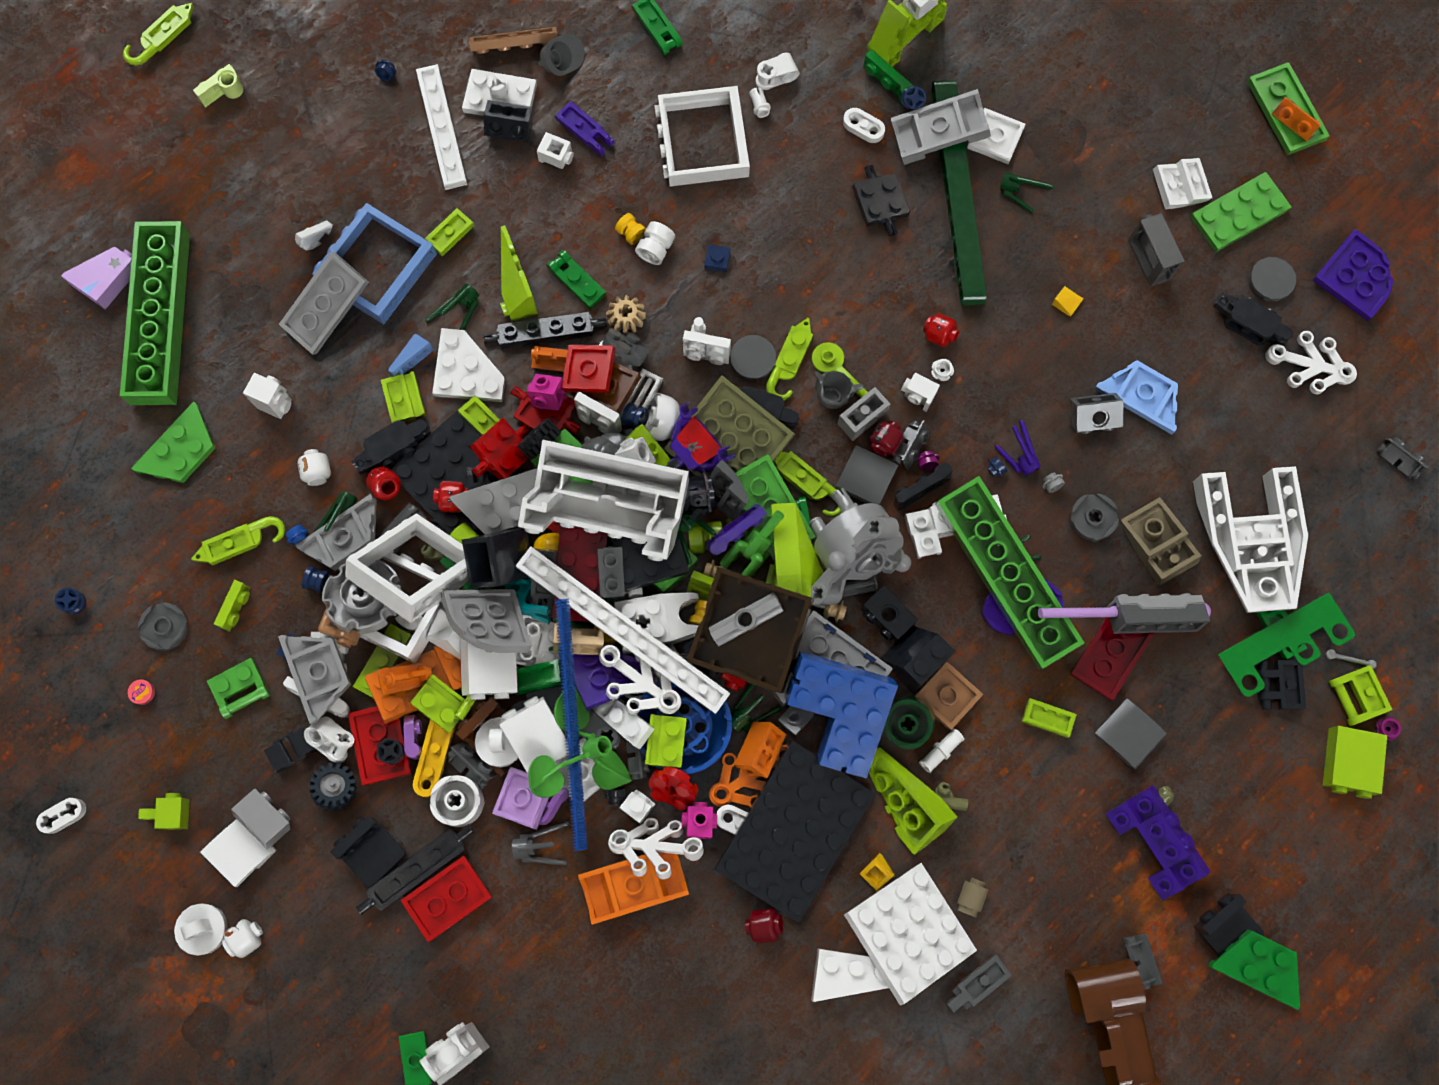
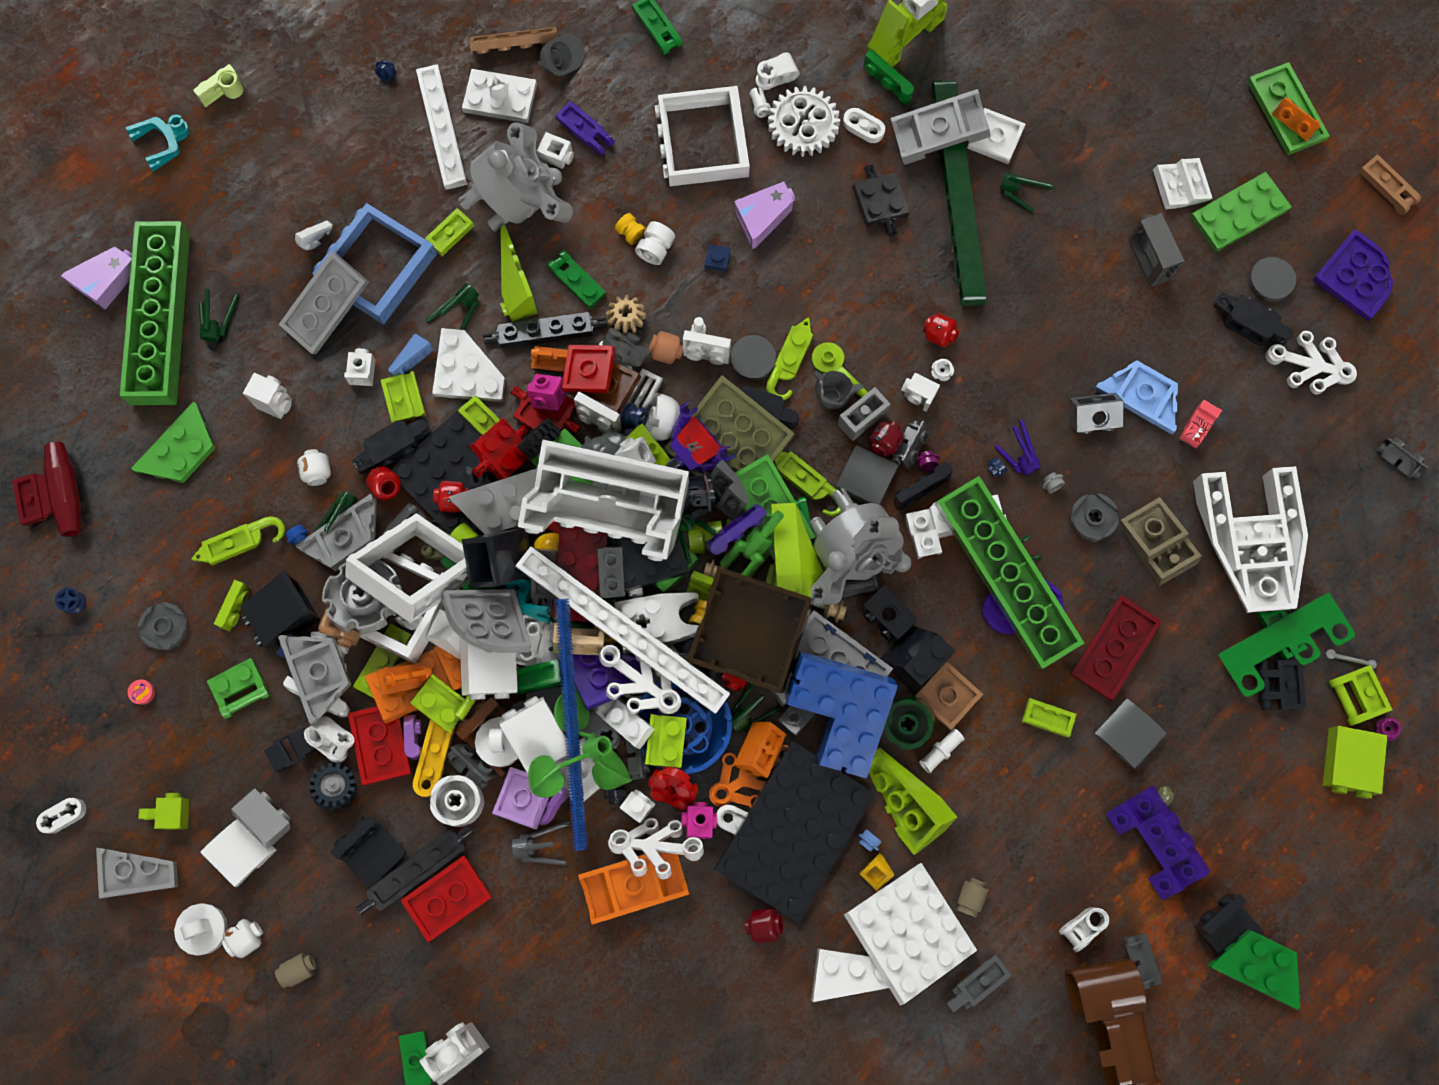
(51, 493): none -> dark red plate
(131, 873): none -> light grey wing
(161, 33): lime plate -> none
(173, 131): none -> teal piece
(209, 328): none -> dark green plant
(278, 610): none -> black slope
(295, 970): none -> dark tan brick
(315, 579): dark blue wheel -> none
(362, 374): none -> white brick
(386, 749): black wheel -> none
(507, 121): black brick -> none
(515, 181): none -> light grey piece
(665, 347): none -> nougat head
(731, 626): light grey piece -> none
(763, 211): none -> lavender slope
(786, 112): none -> white gear
(869, 841): none -> medium blue plate
(918, 97): dark blue wheel -> none
(943, 790): olive arm -> none
(1067, 301): yellow slope -> none
(1083, 928): none -> white piece
(1144, 613): piece -> none
(1199, 423): none -> coral leg
(1390, 184): none -> medium nougat plate

